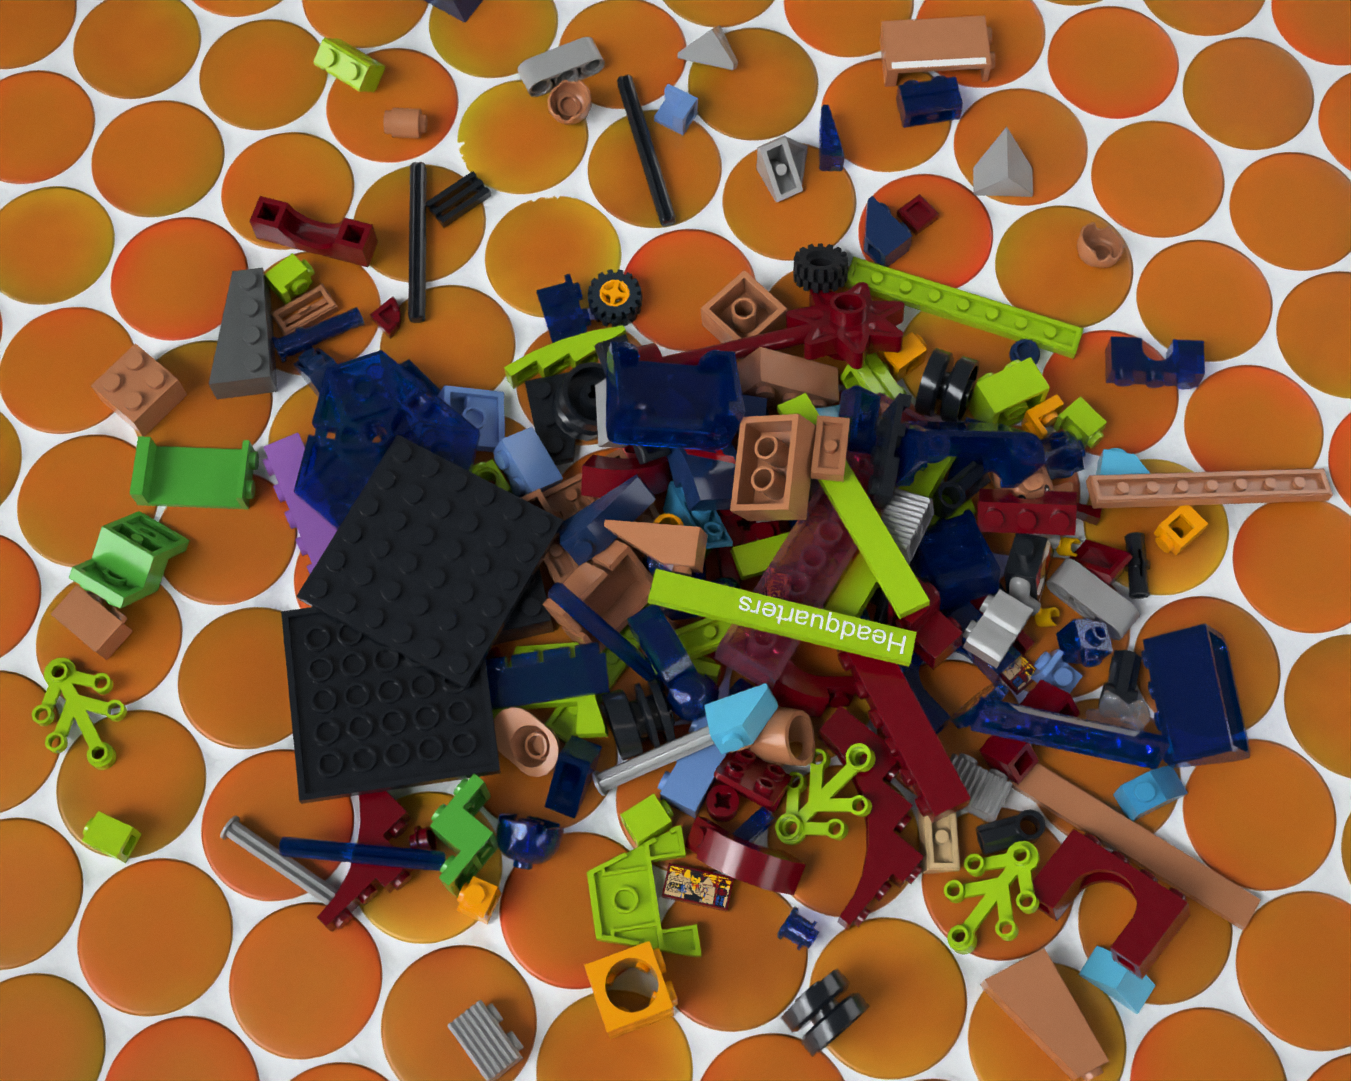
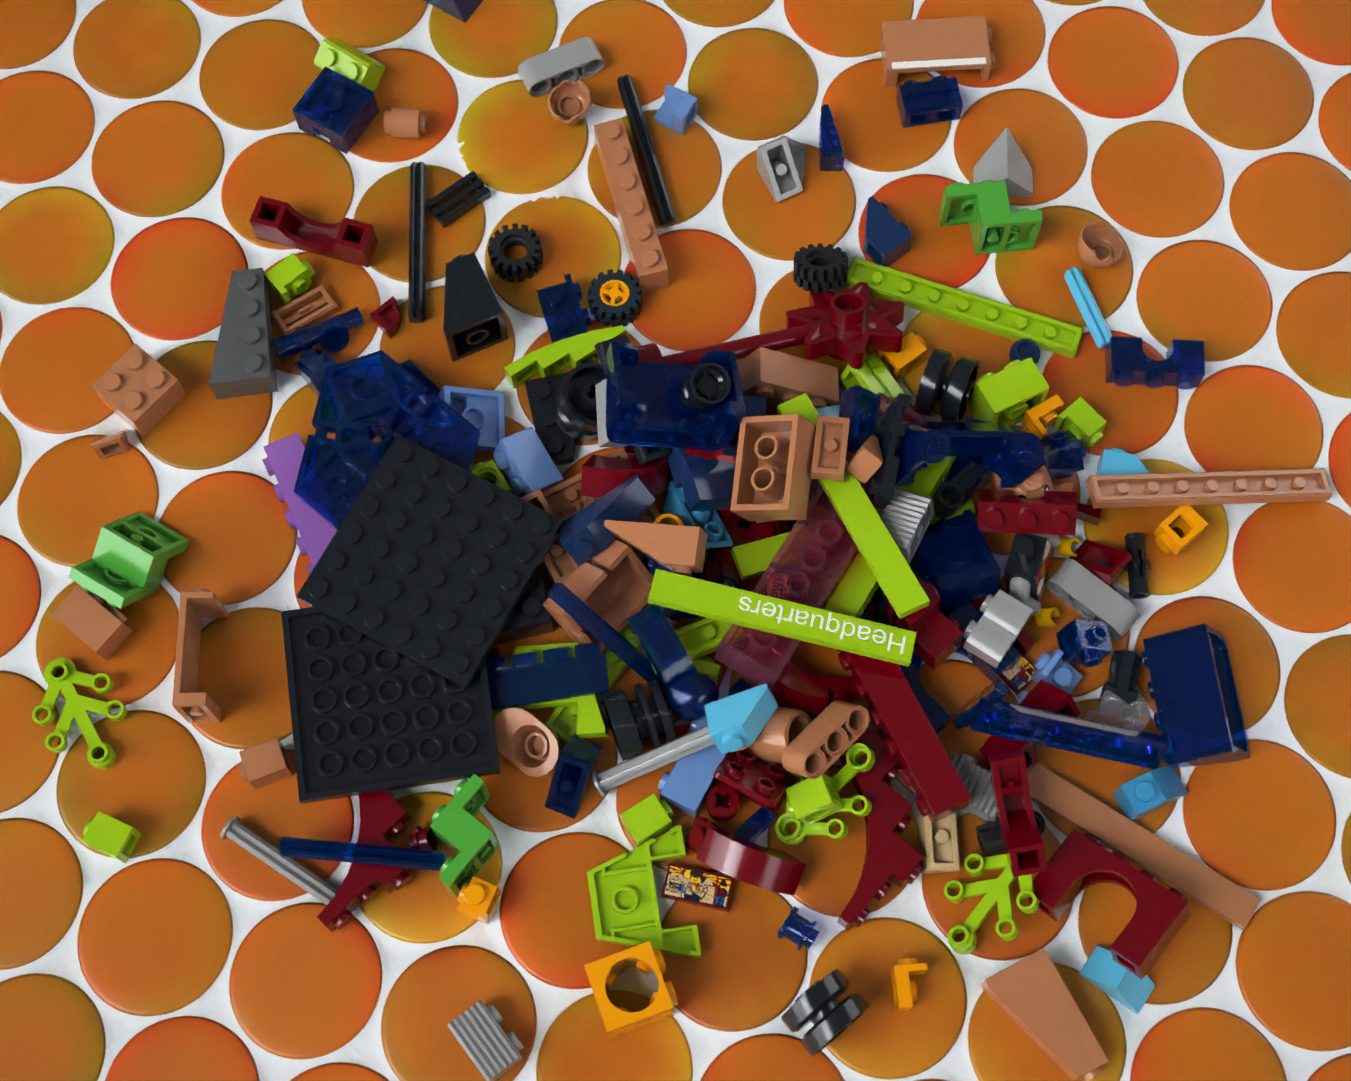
(111, 444): none -> nougat slope
(193, 476): bright green panel -> none
(194, 705): none -> nougat panel
(264, 764): none -> nougat brick
(333, 337): none -> clear blue piece
(336, 109): none -> clear blue piece
(470, 309): none -> black slope
(511, 238): none -> black tyre
(528, 839): clear blue cylinder -> none
(631, 205): none -> nougat brick
(705, 386): none -> black wheel
(711, 50): light grey slope -> none
(743, 310): nougat brick -> none
(813, 799): none -> lime brick
(825, 739): none -> nougat beam
(866, 460): none -> nougat slope
(904, 989): none -> light orange bracket
(917, 214): dark red tile -> none
(989, 216): none -> bright green bracket
(1016, 814): none -> dark red arch
(1088, 307): none -> medium azure axle

